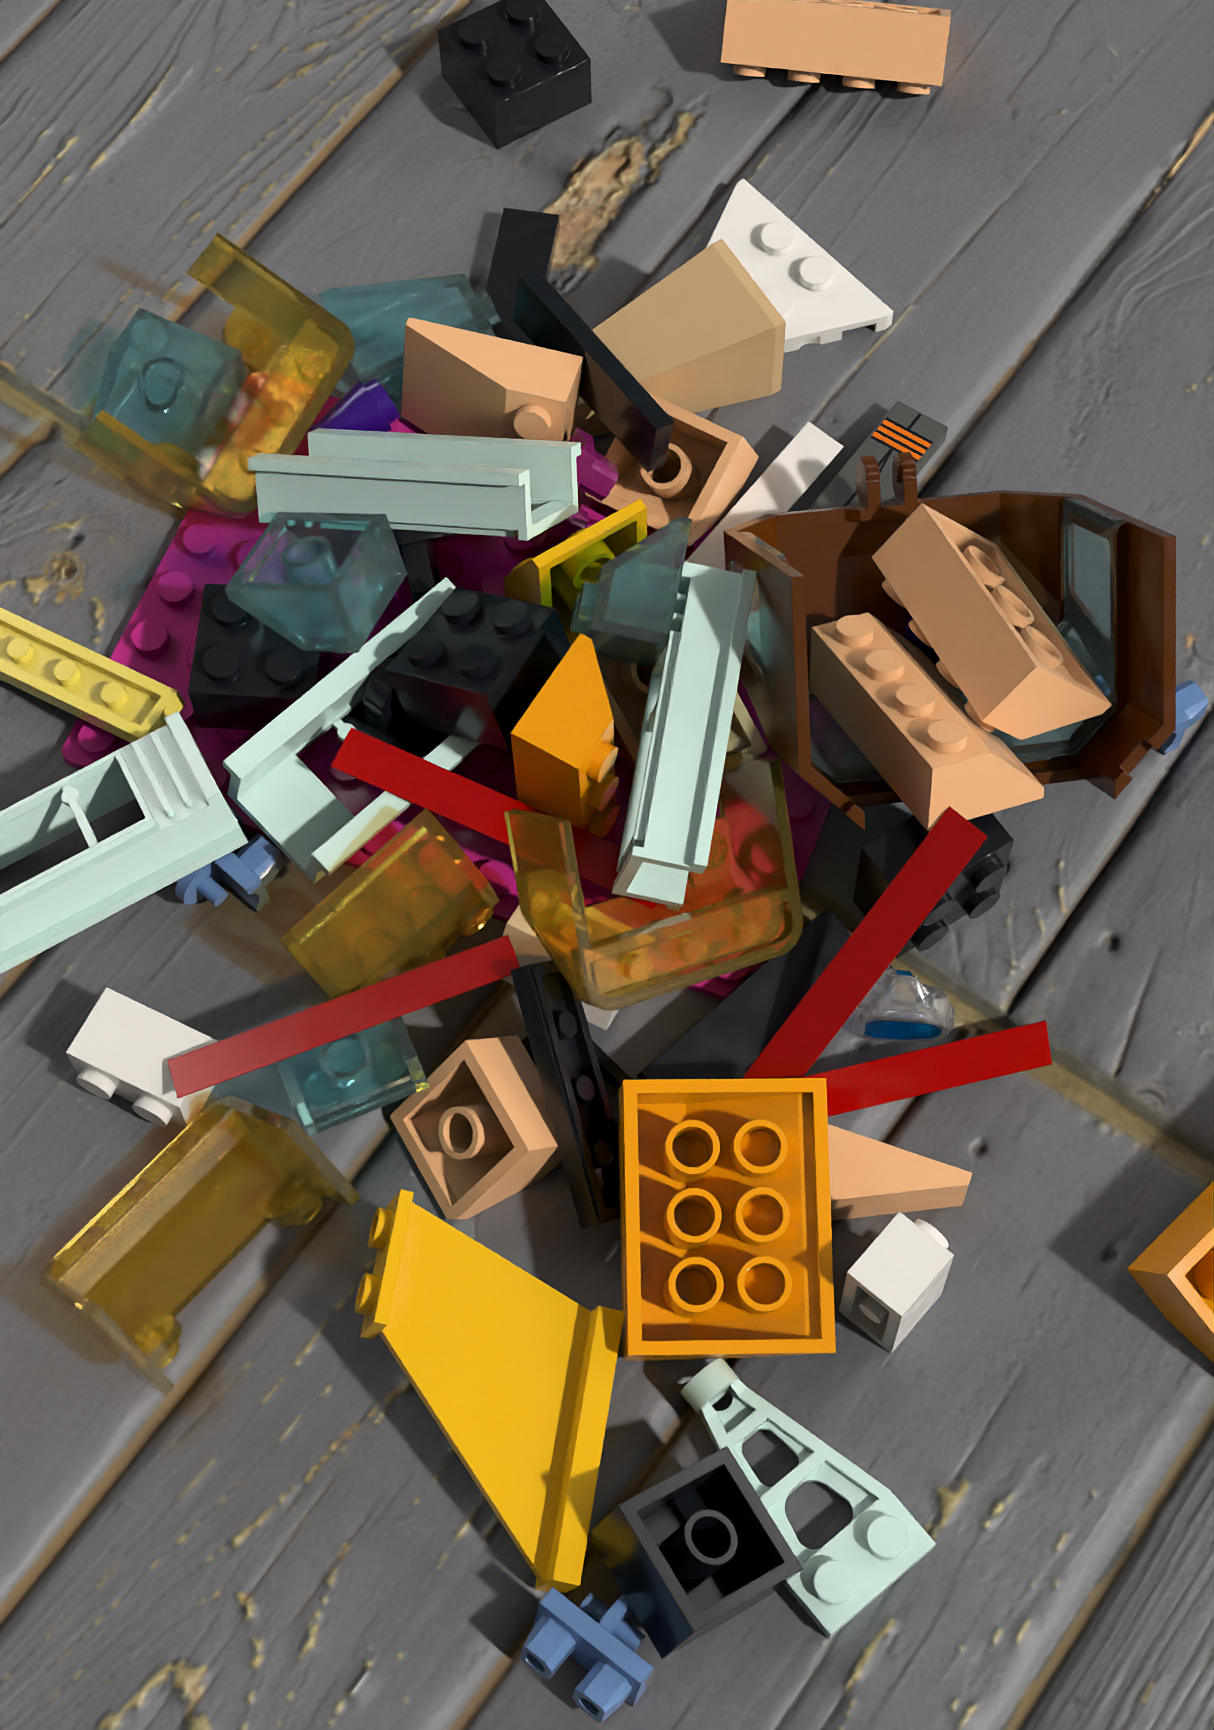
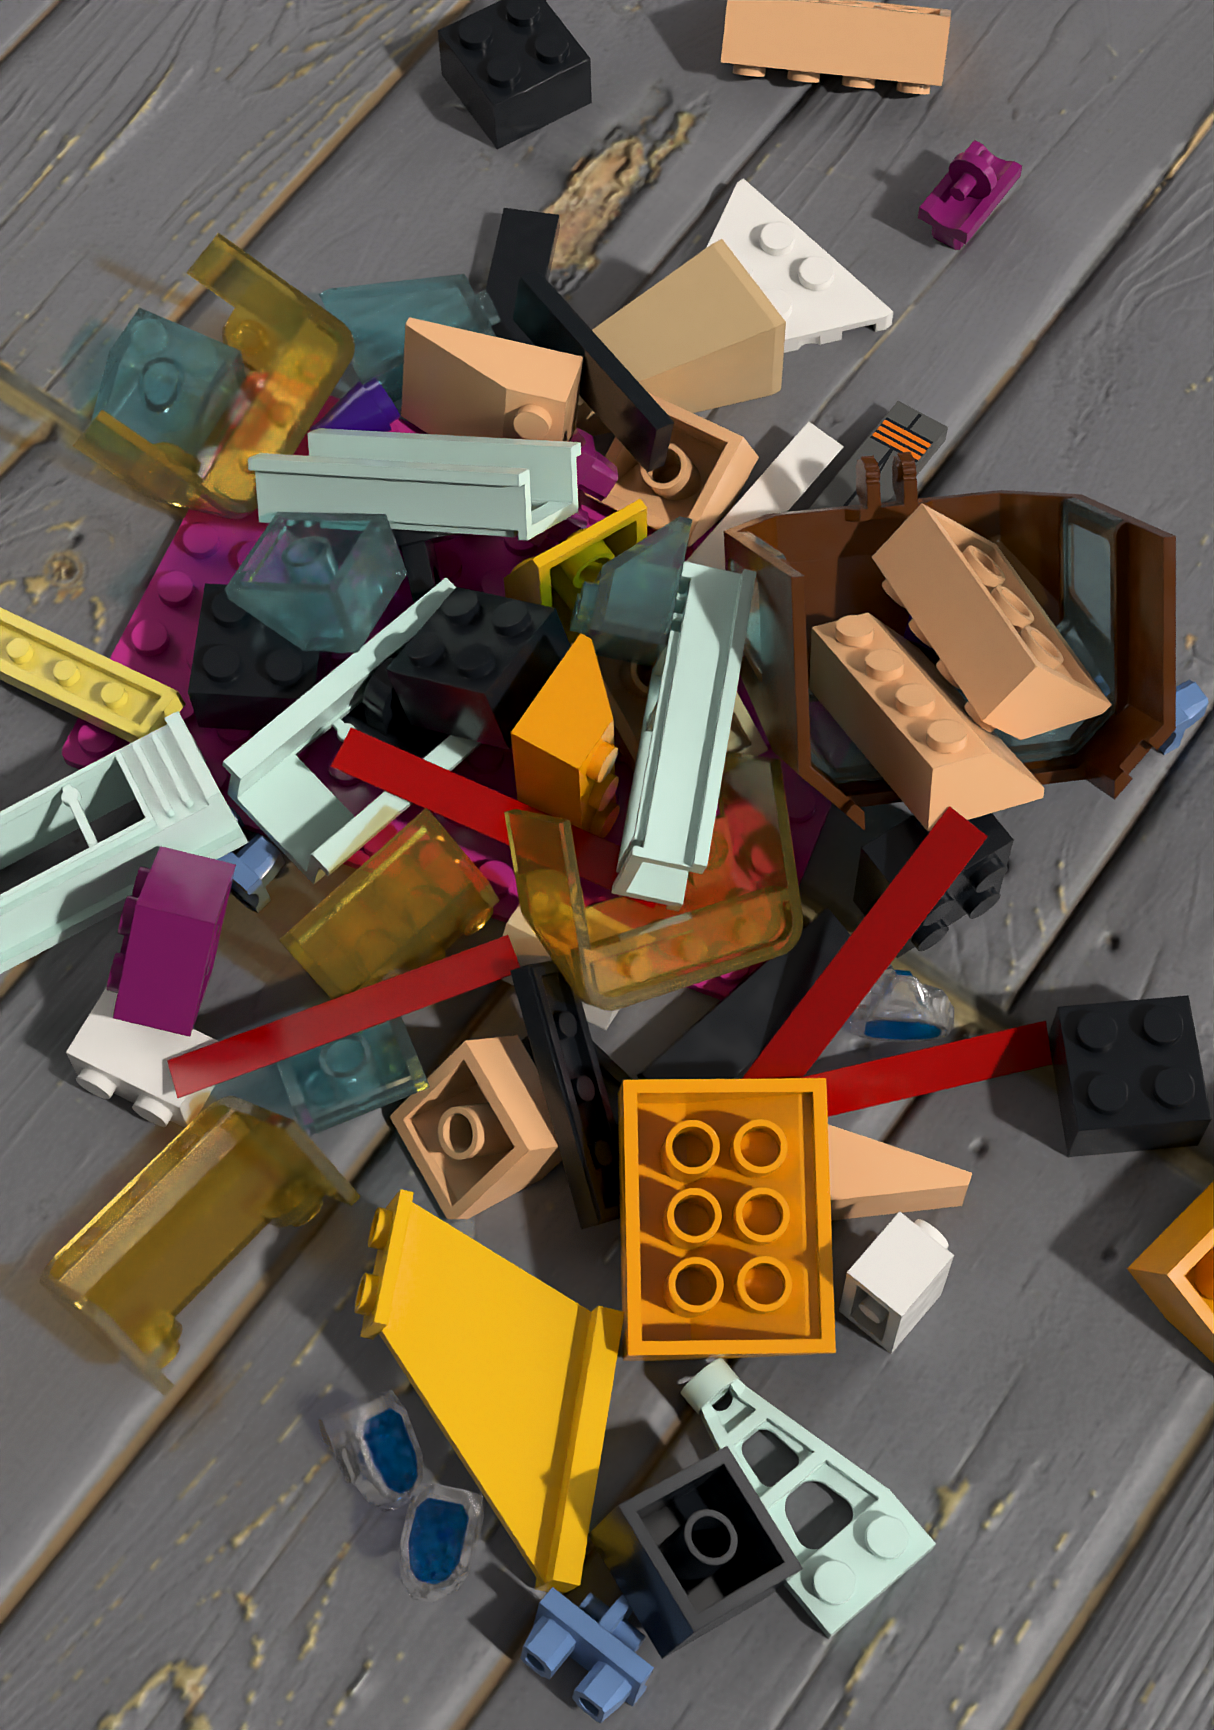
(170, 940): none -> magenta brick
(375, 1448): none -> clear rock
(439, 1540): none -> rock
(968, 194): none -> magenta hips
(1128, 1076): none -> black brick

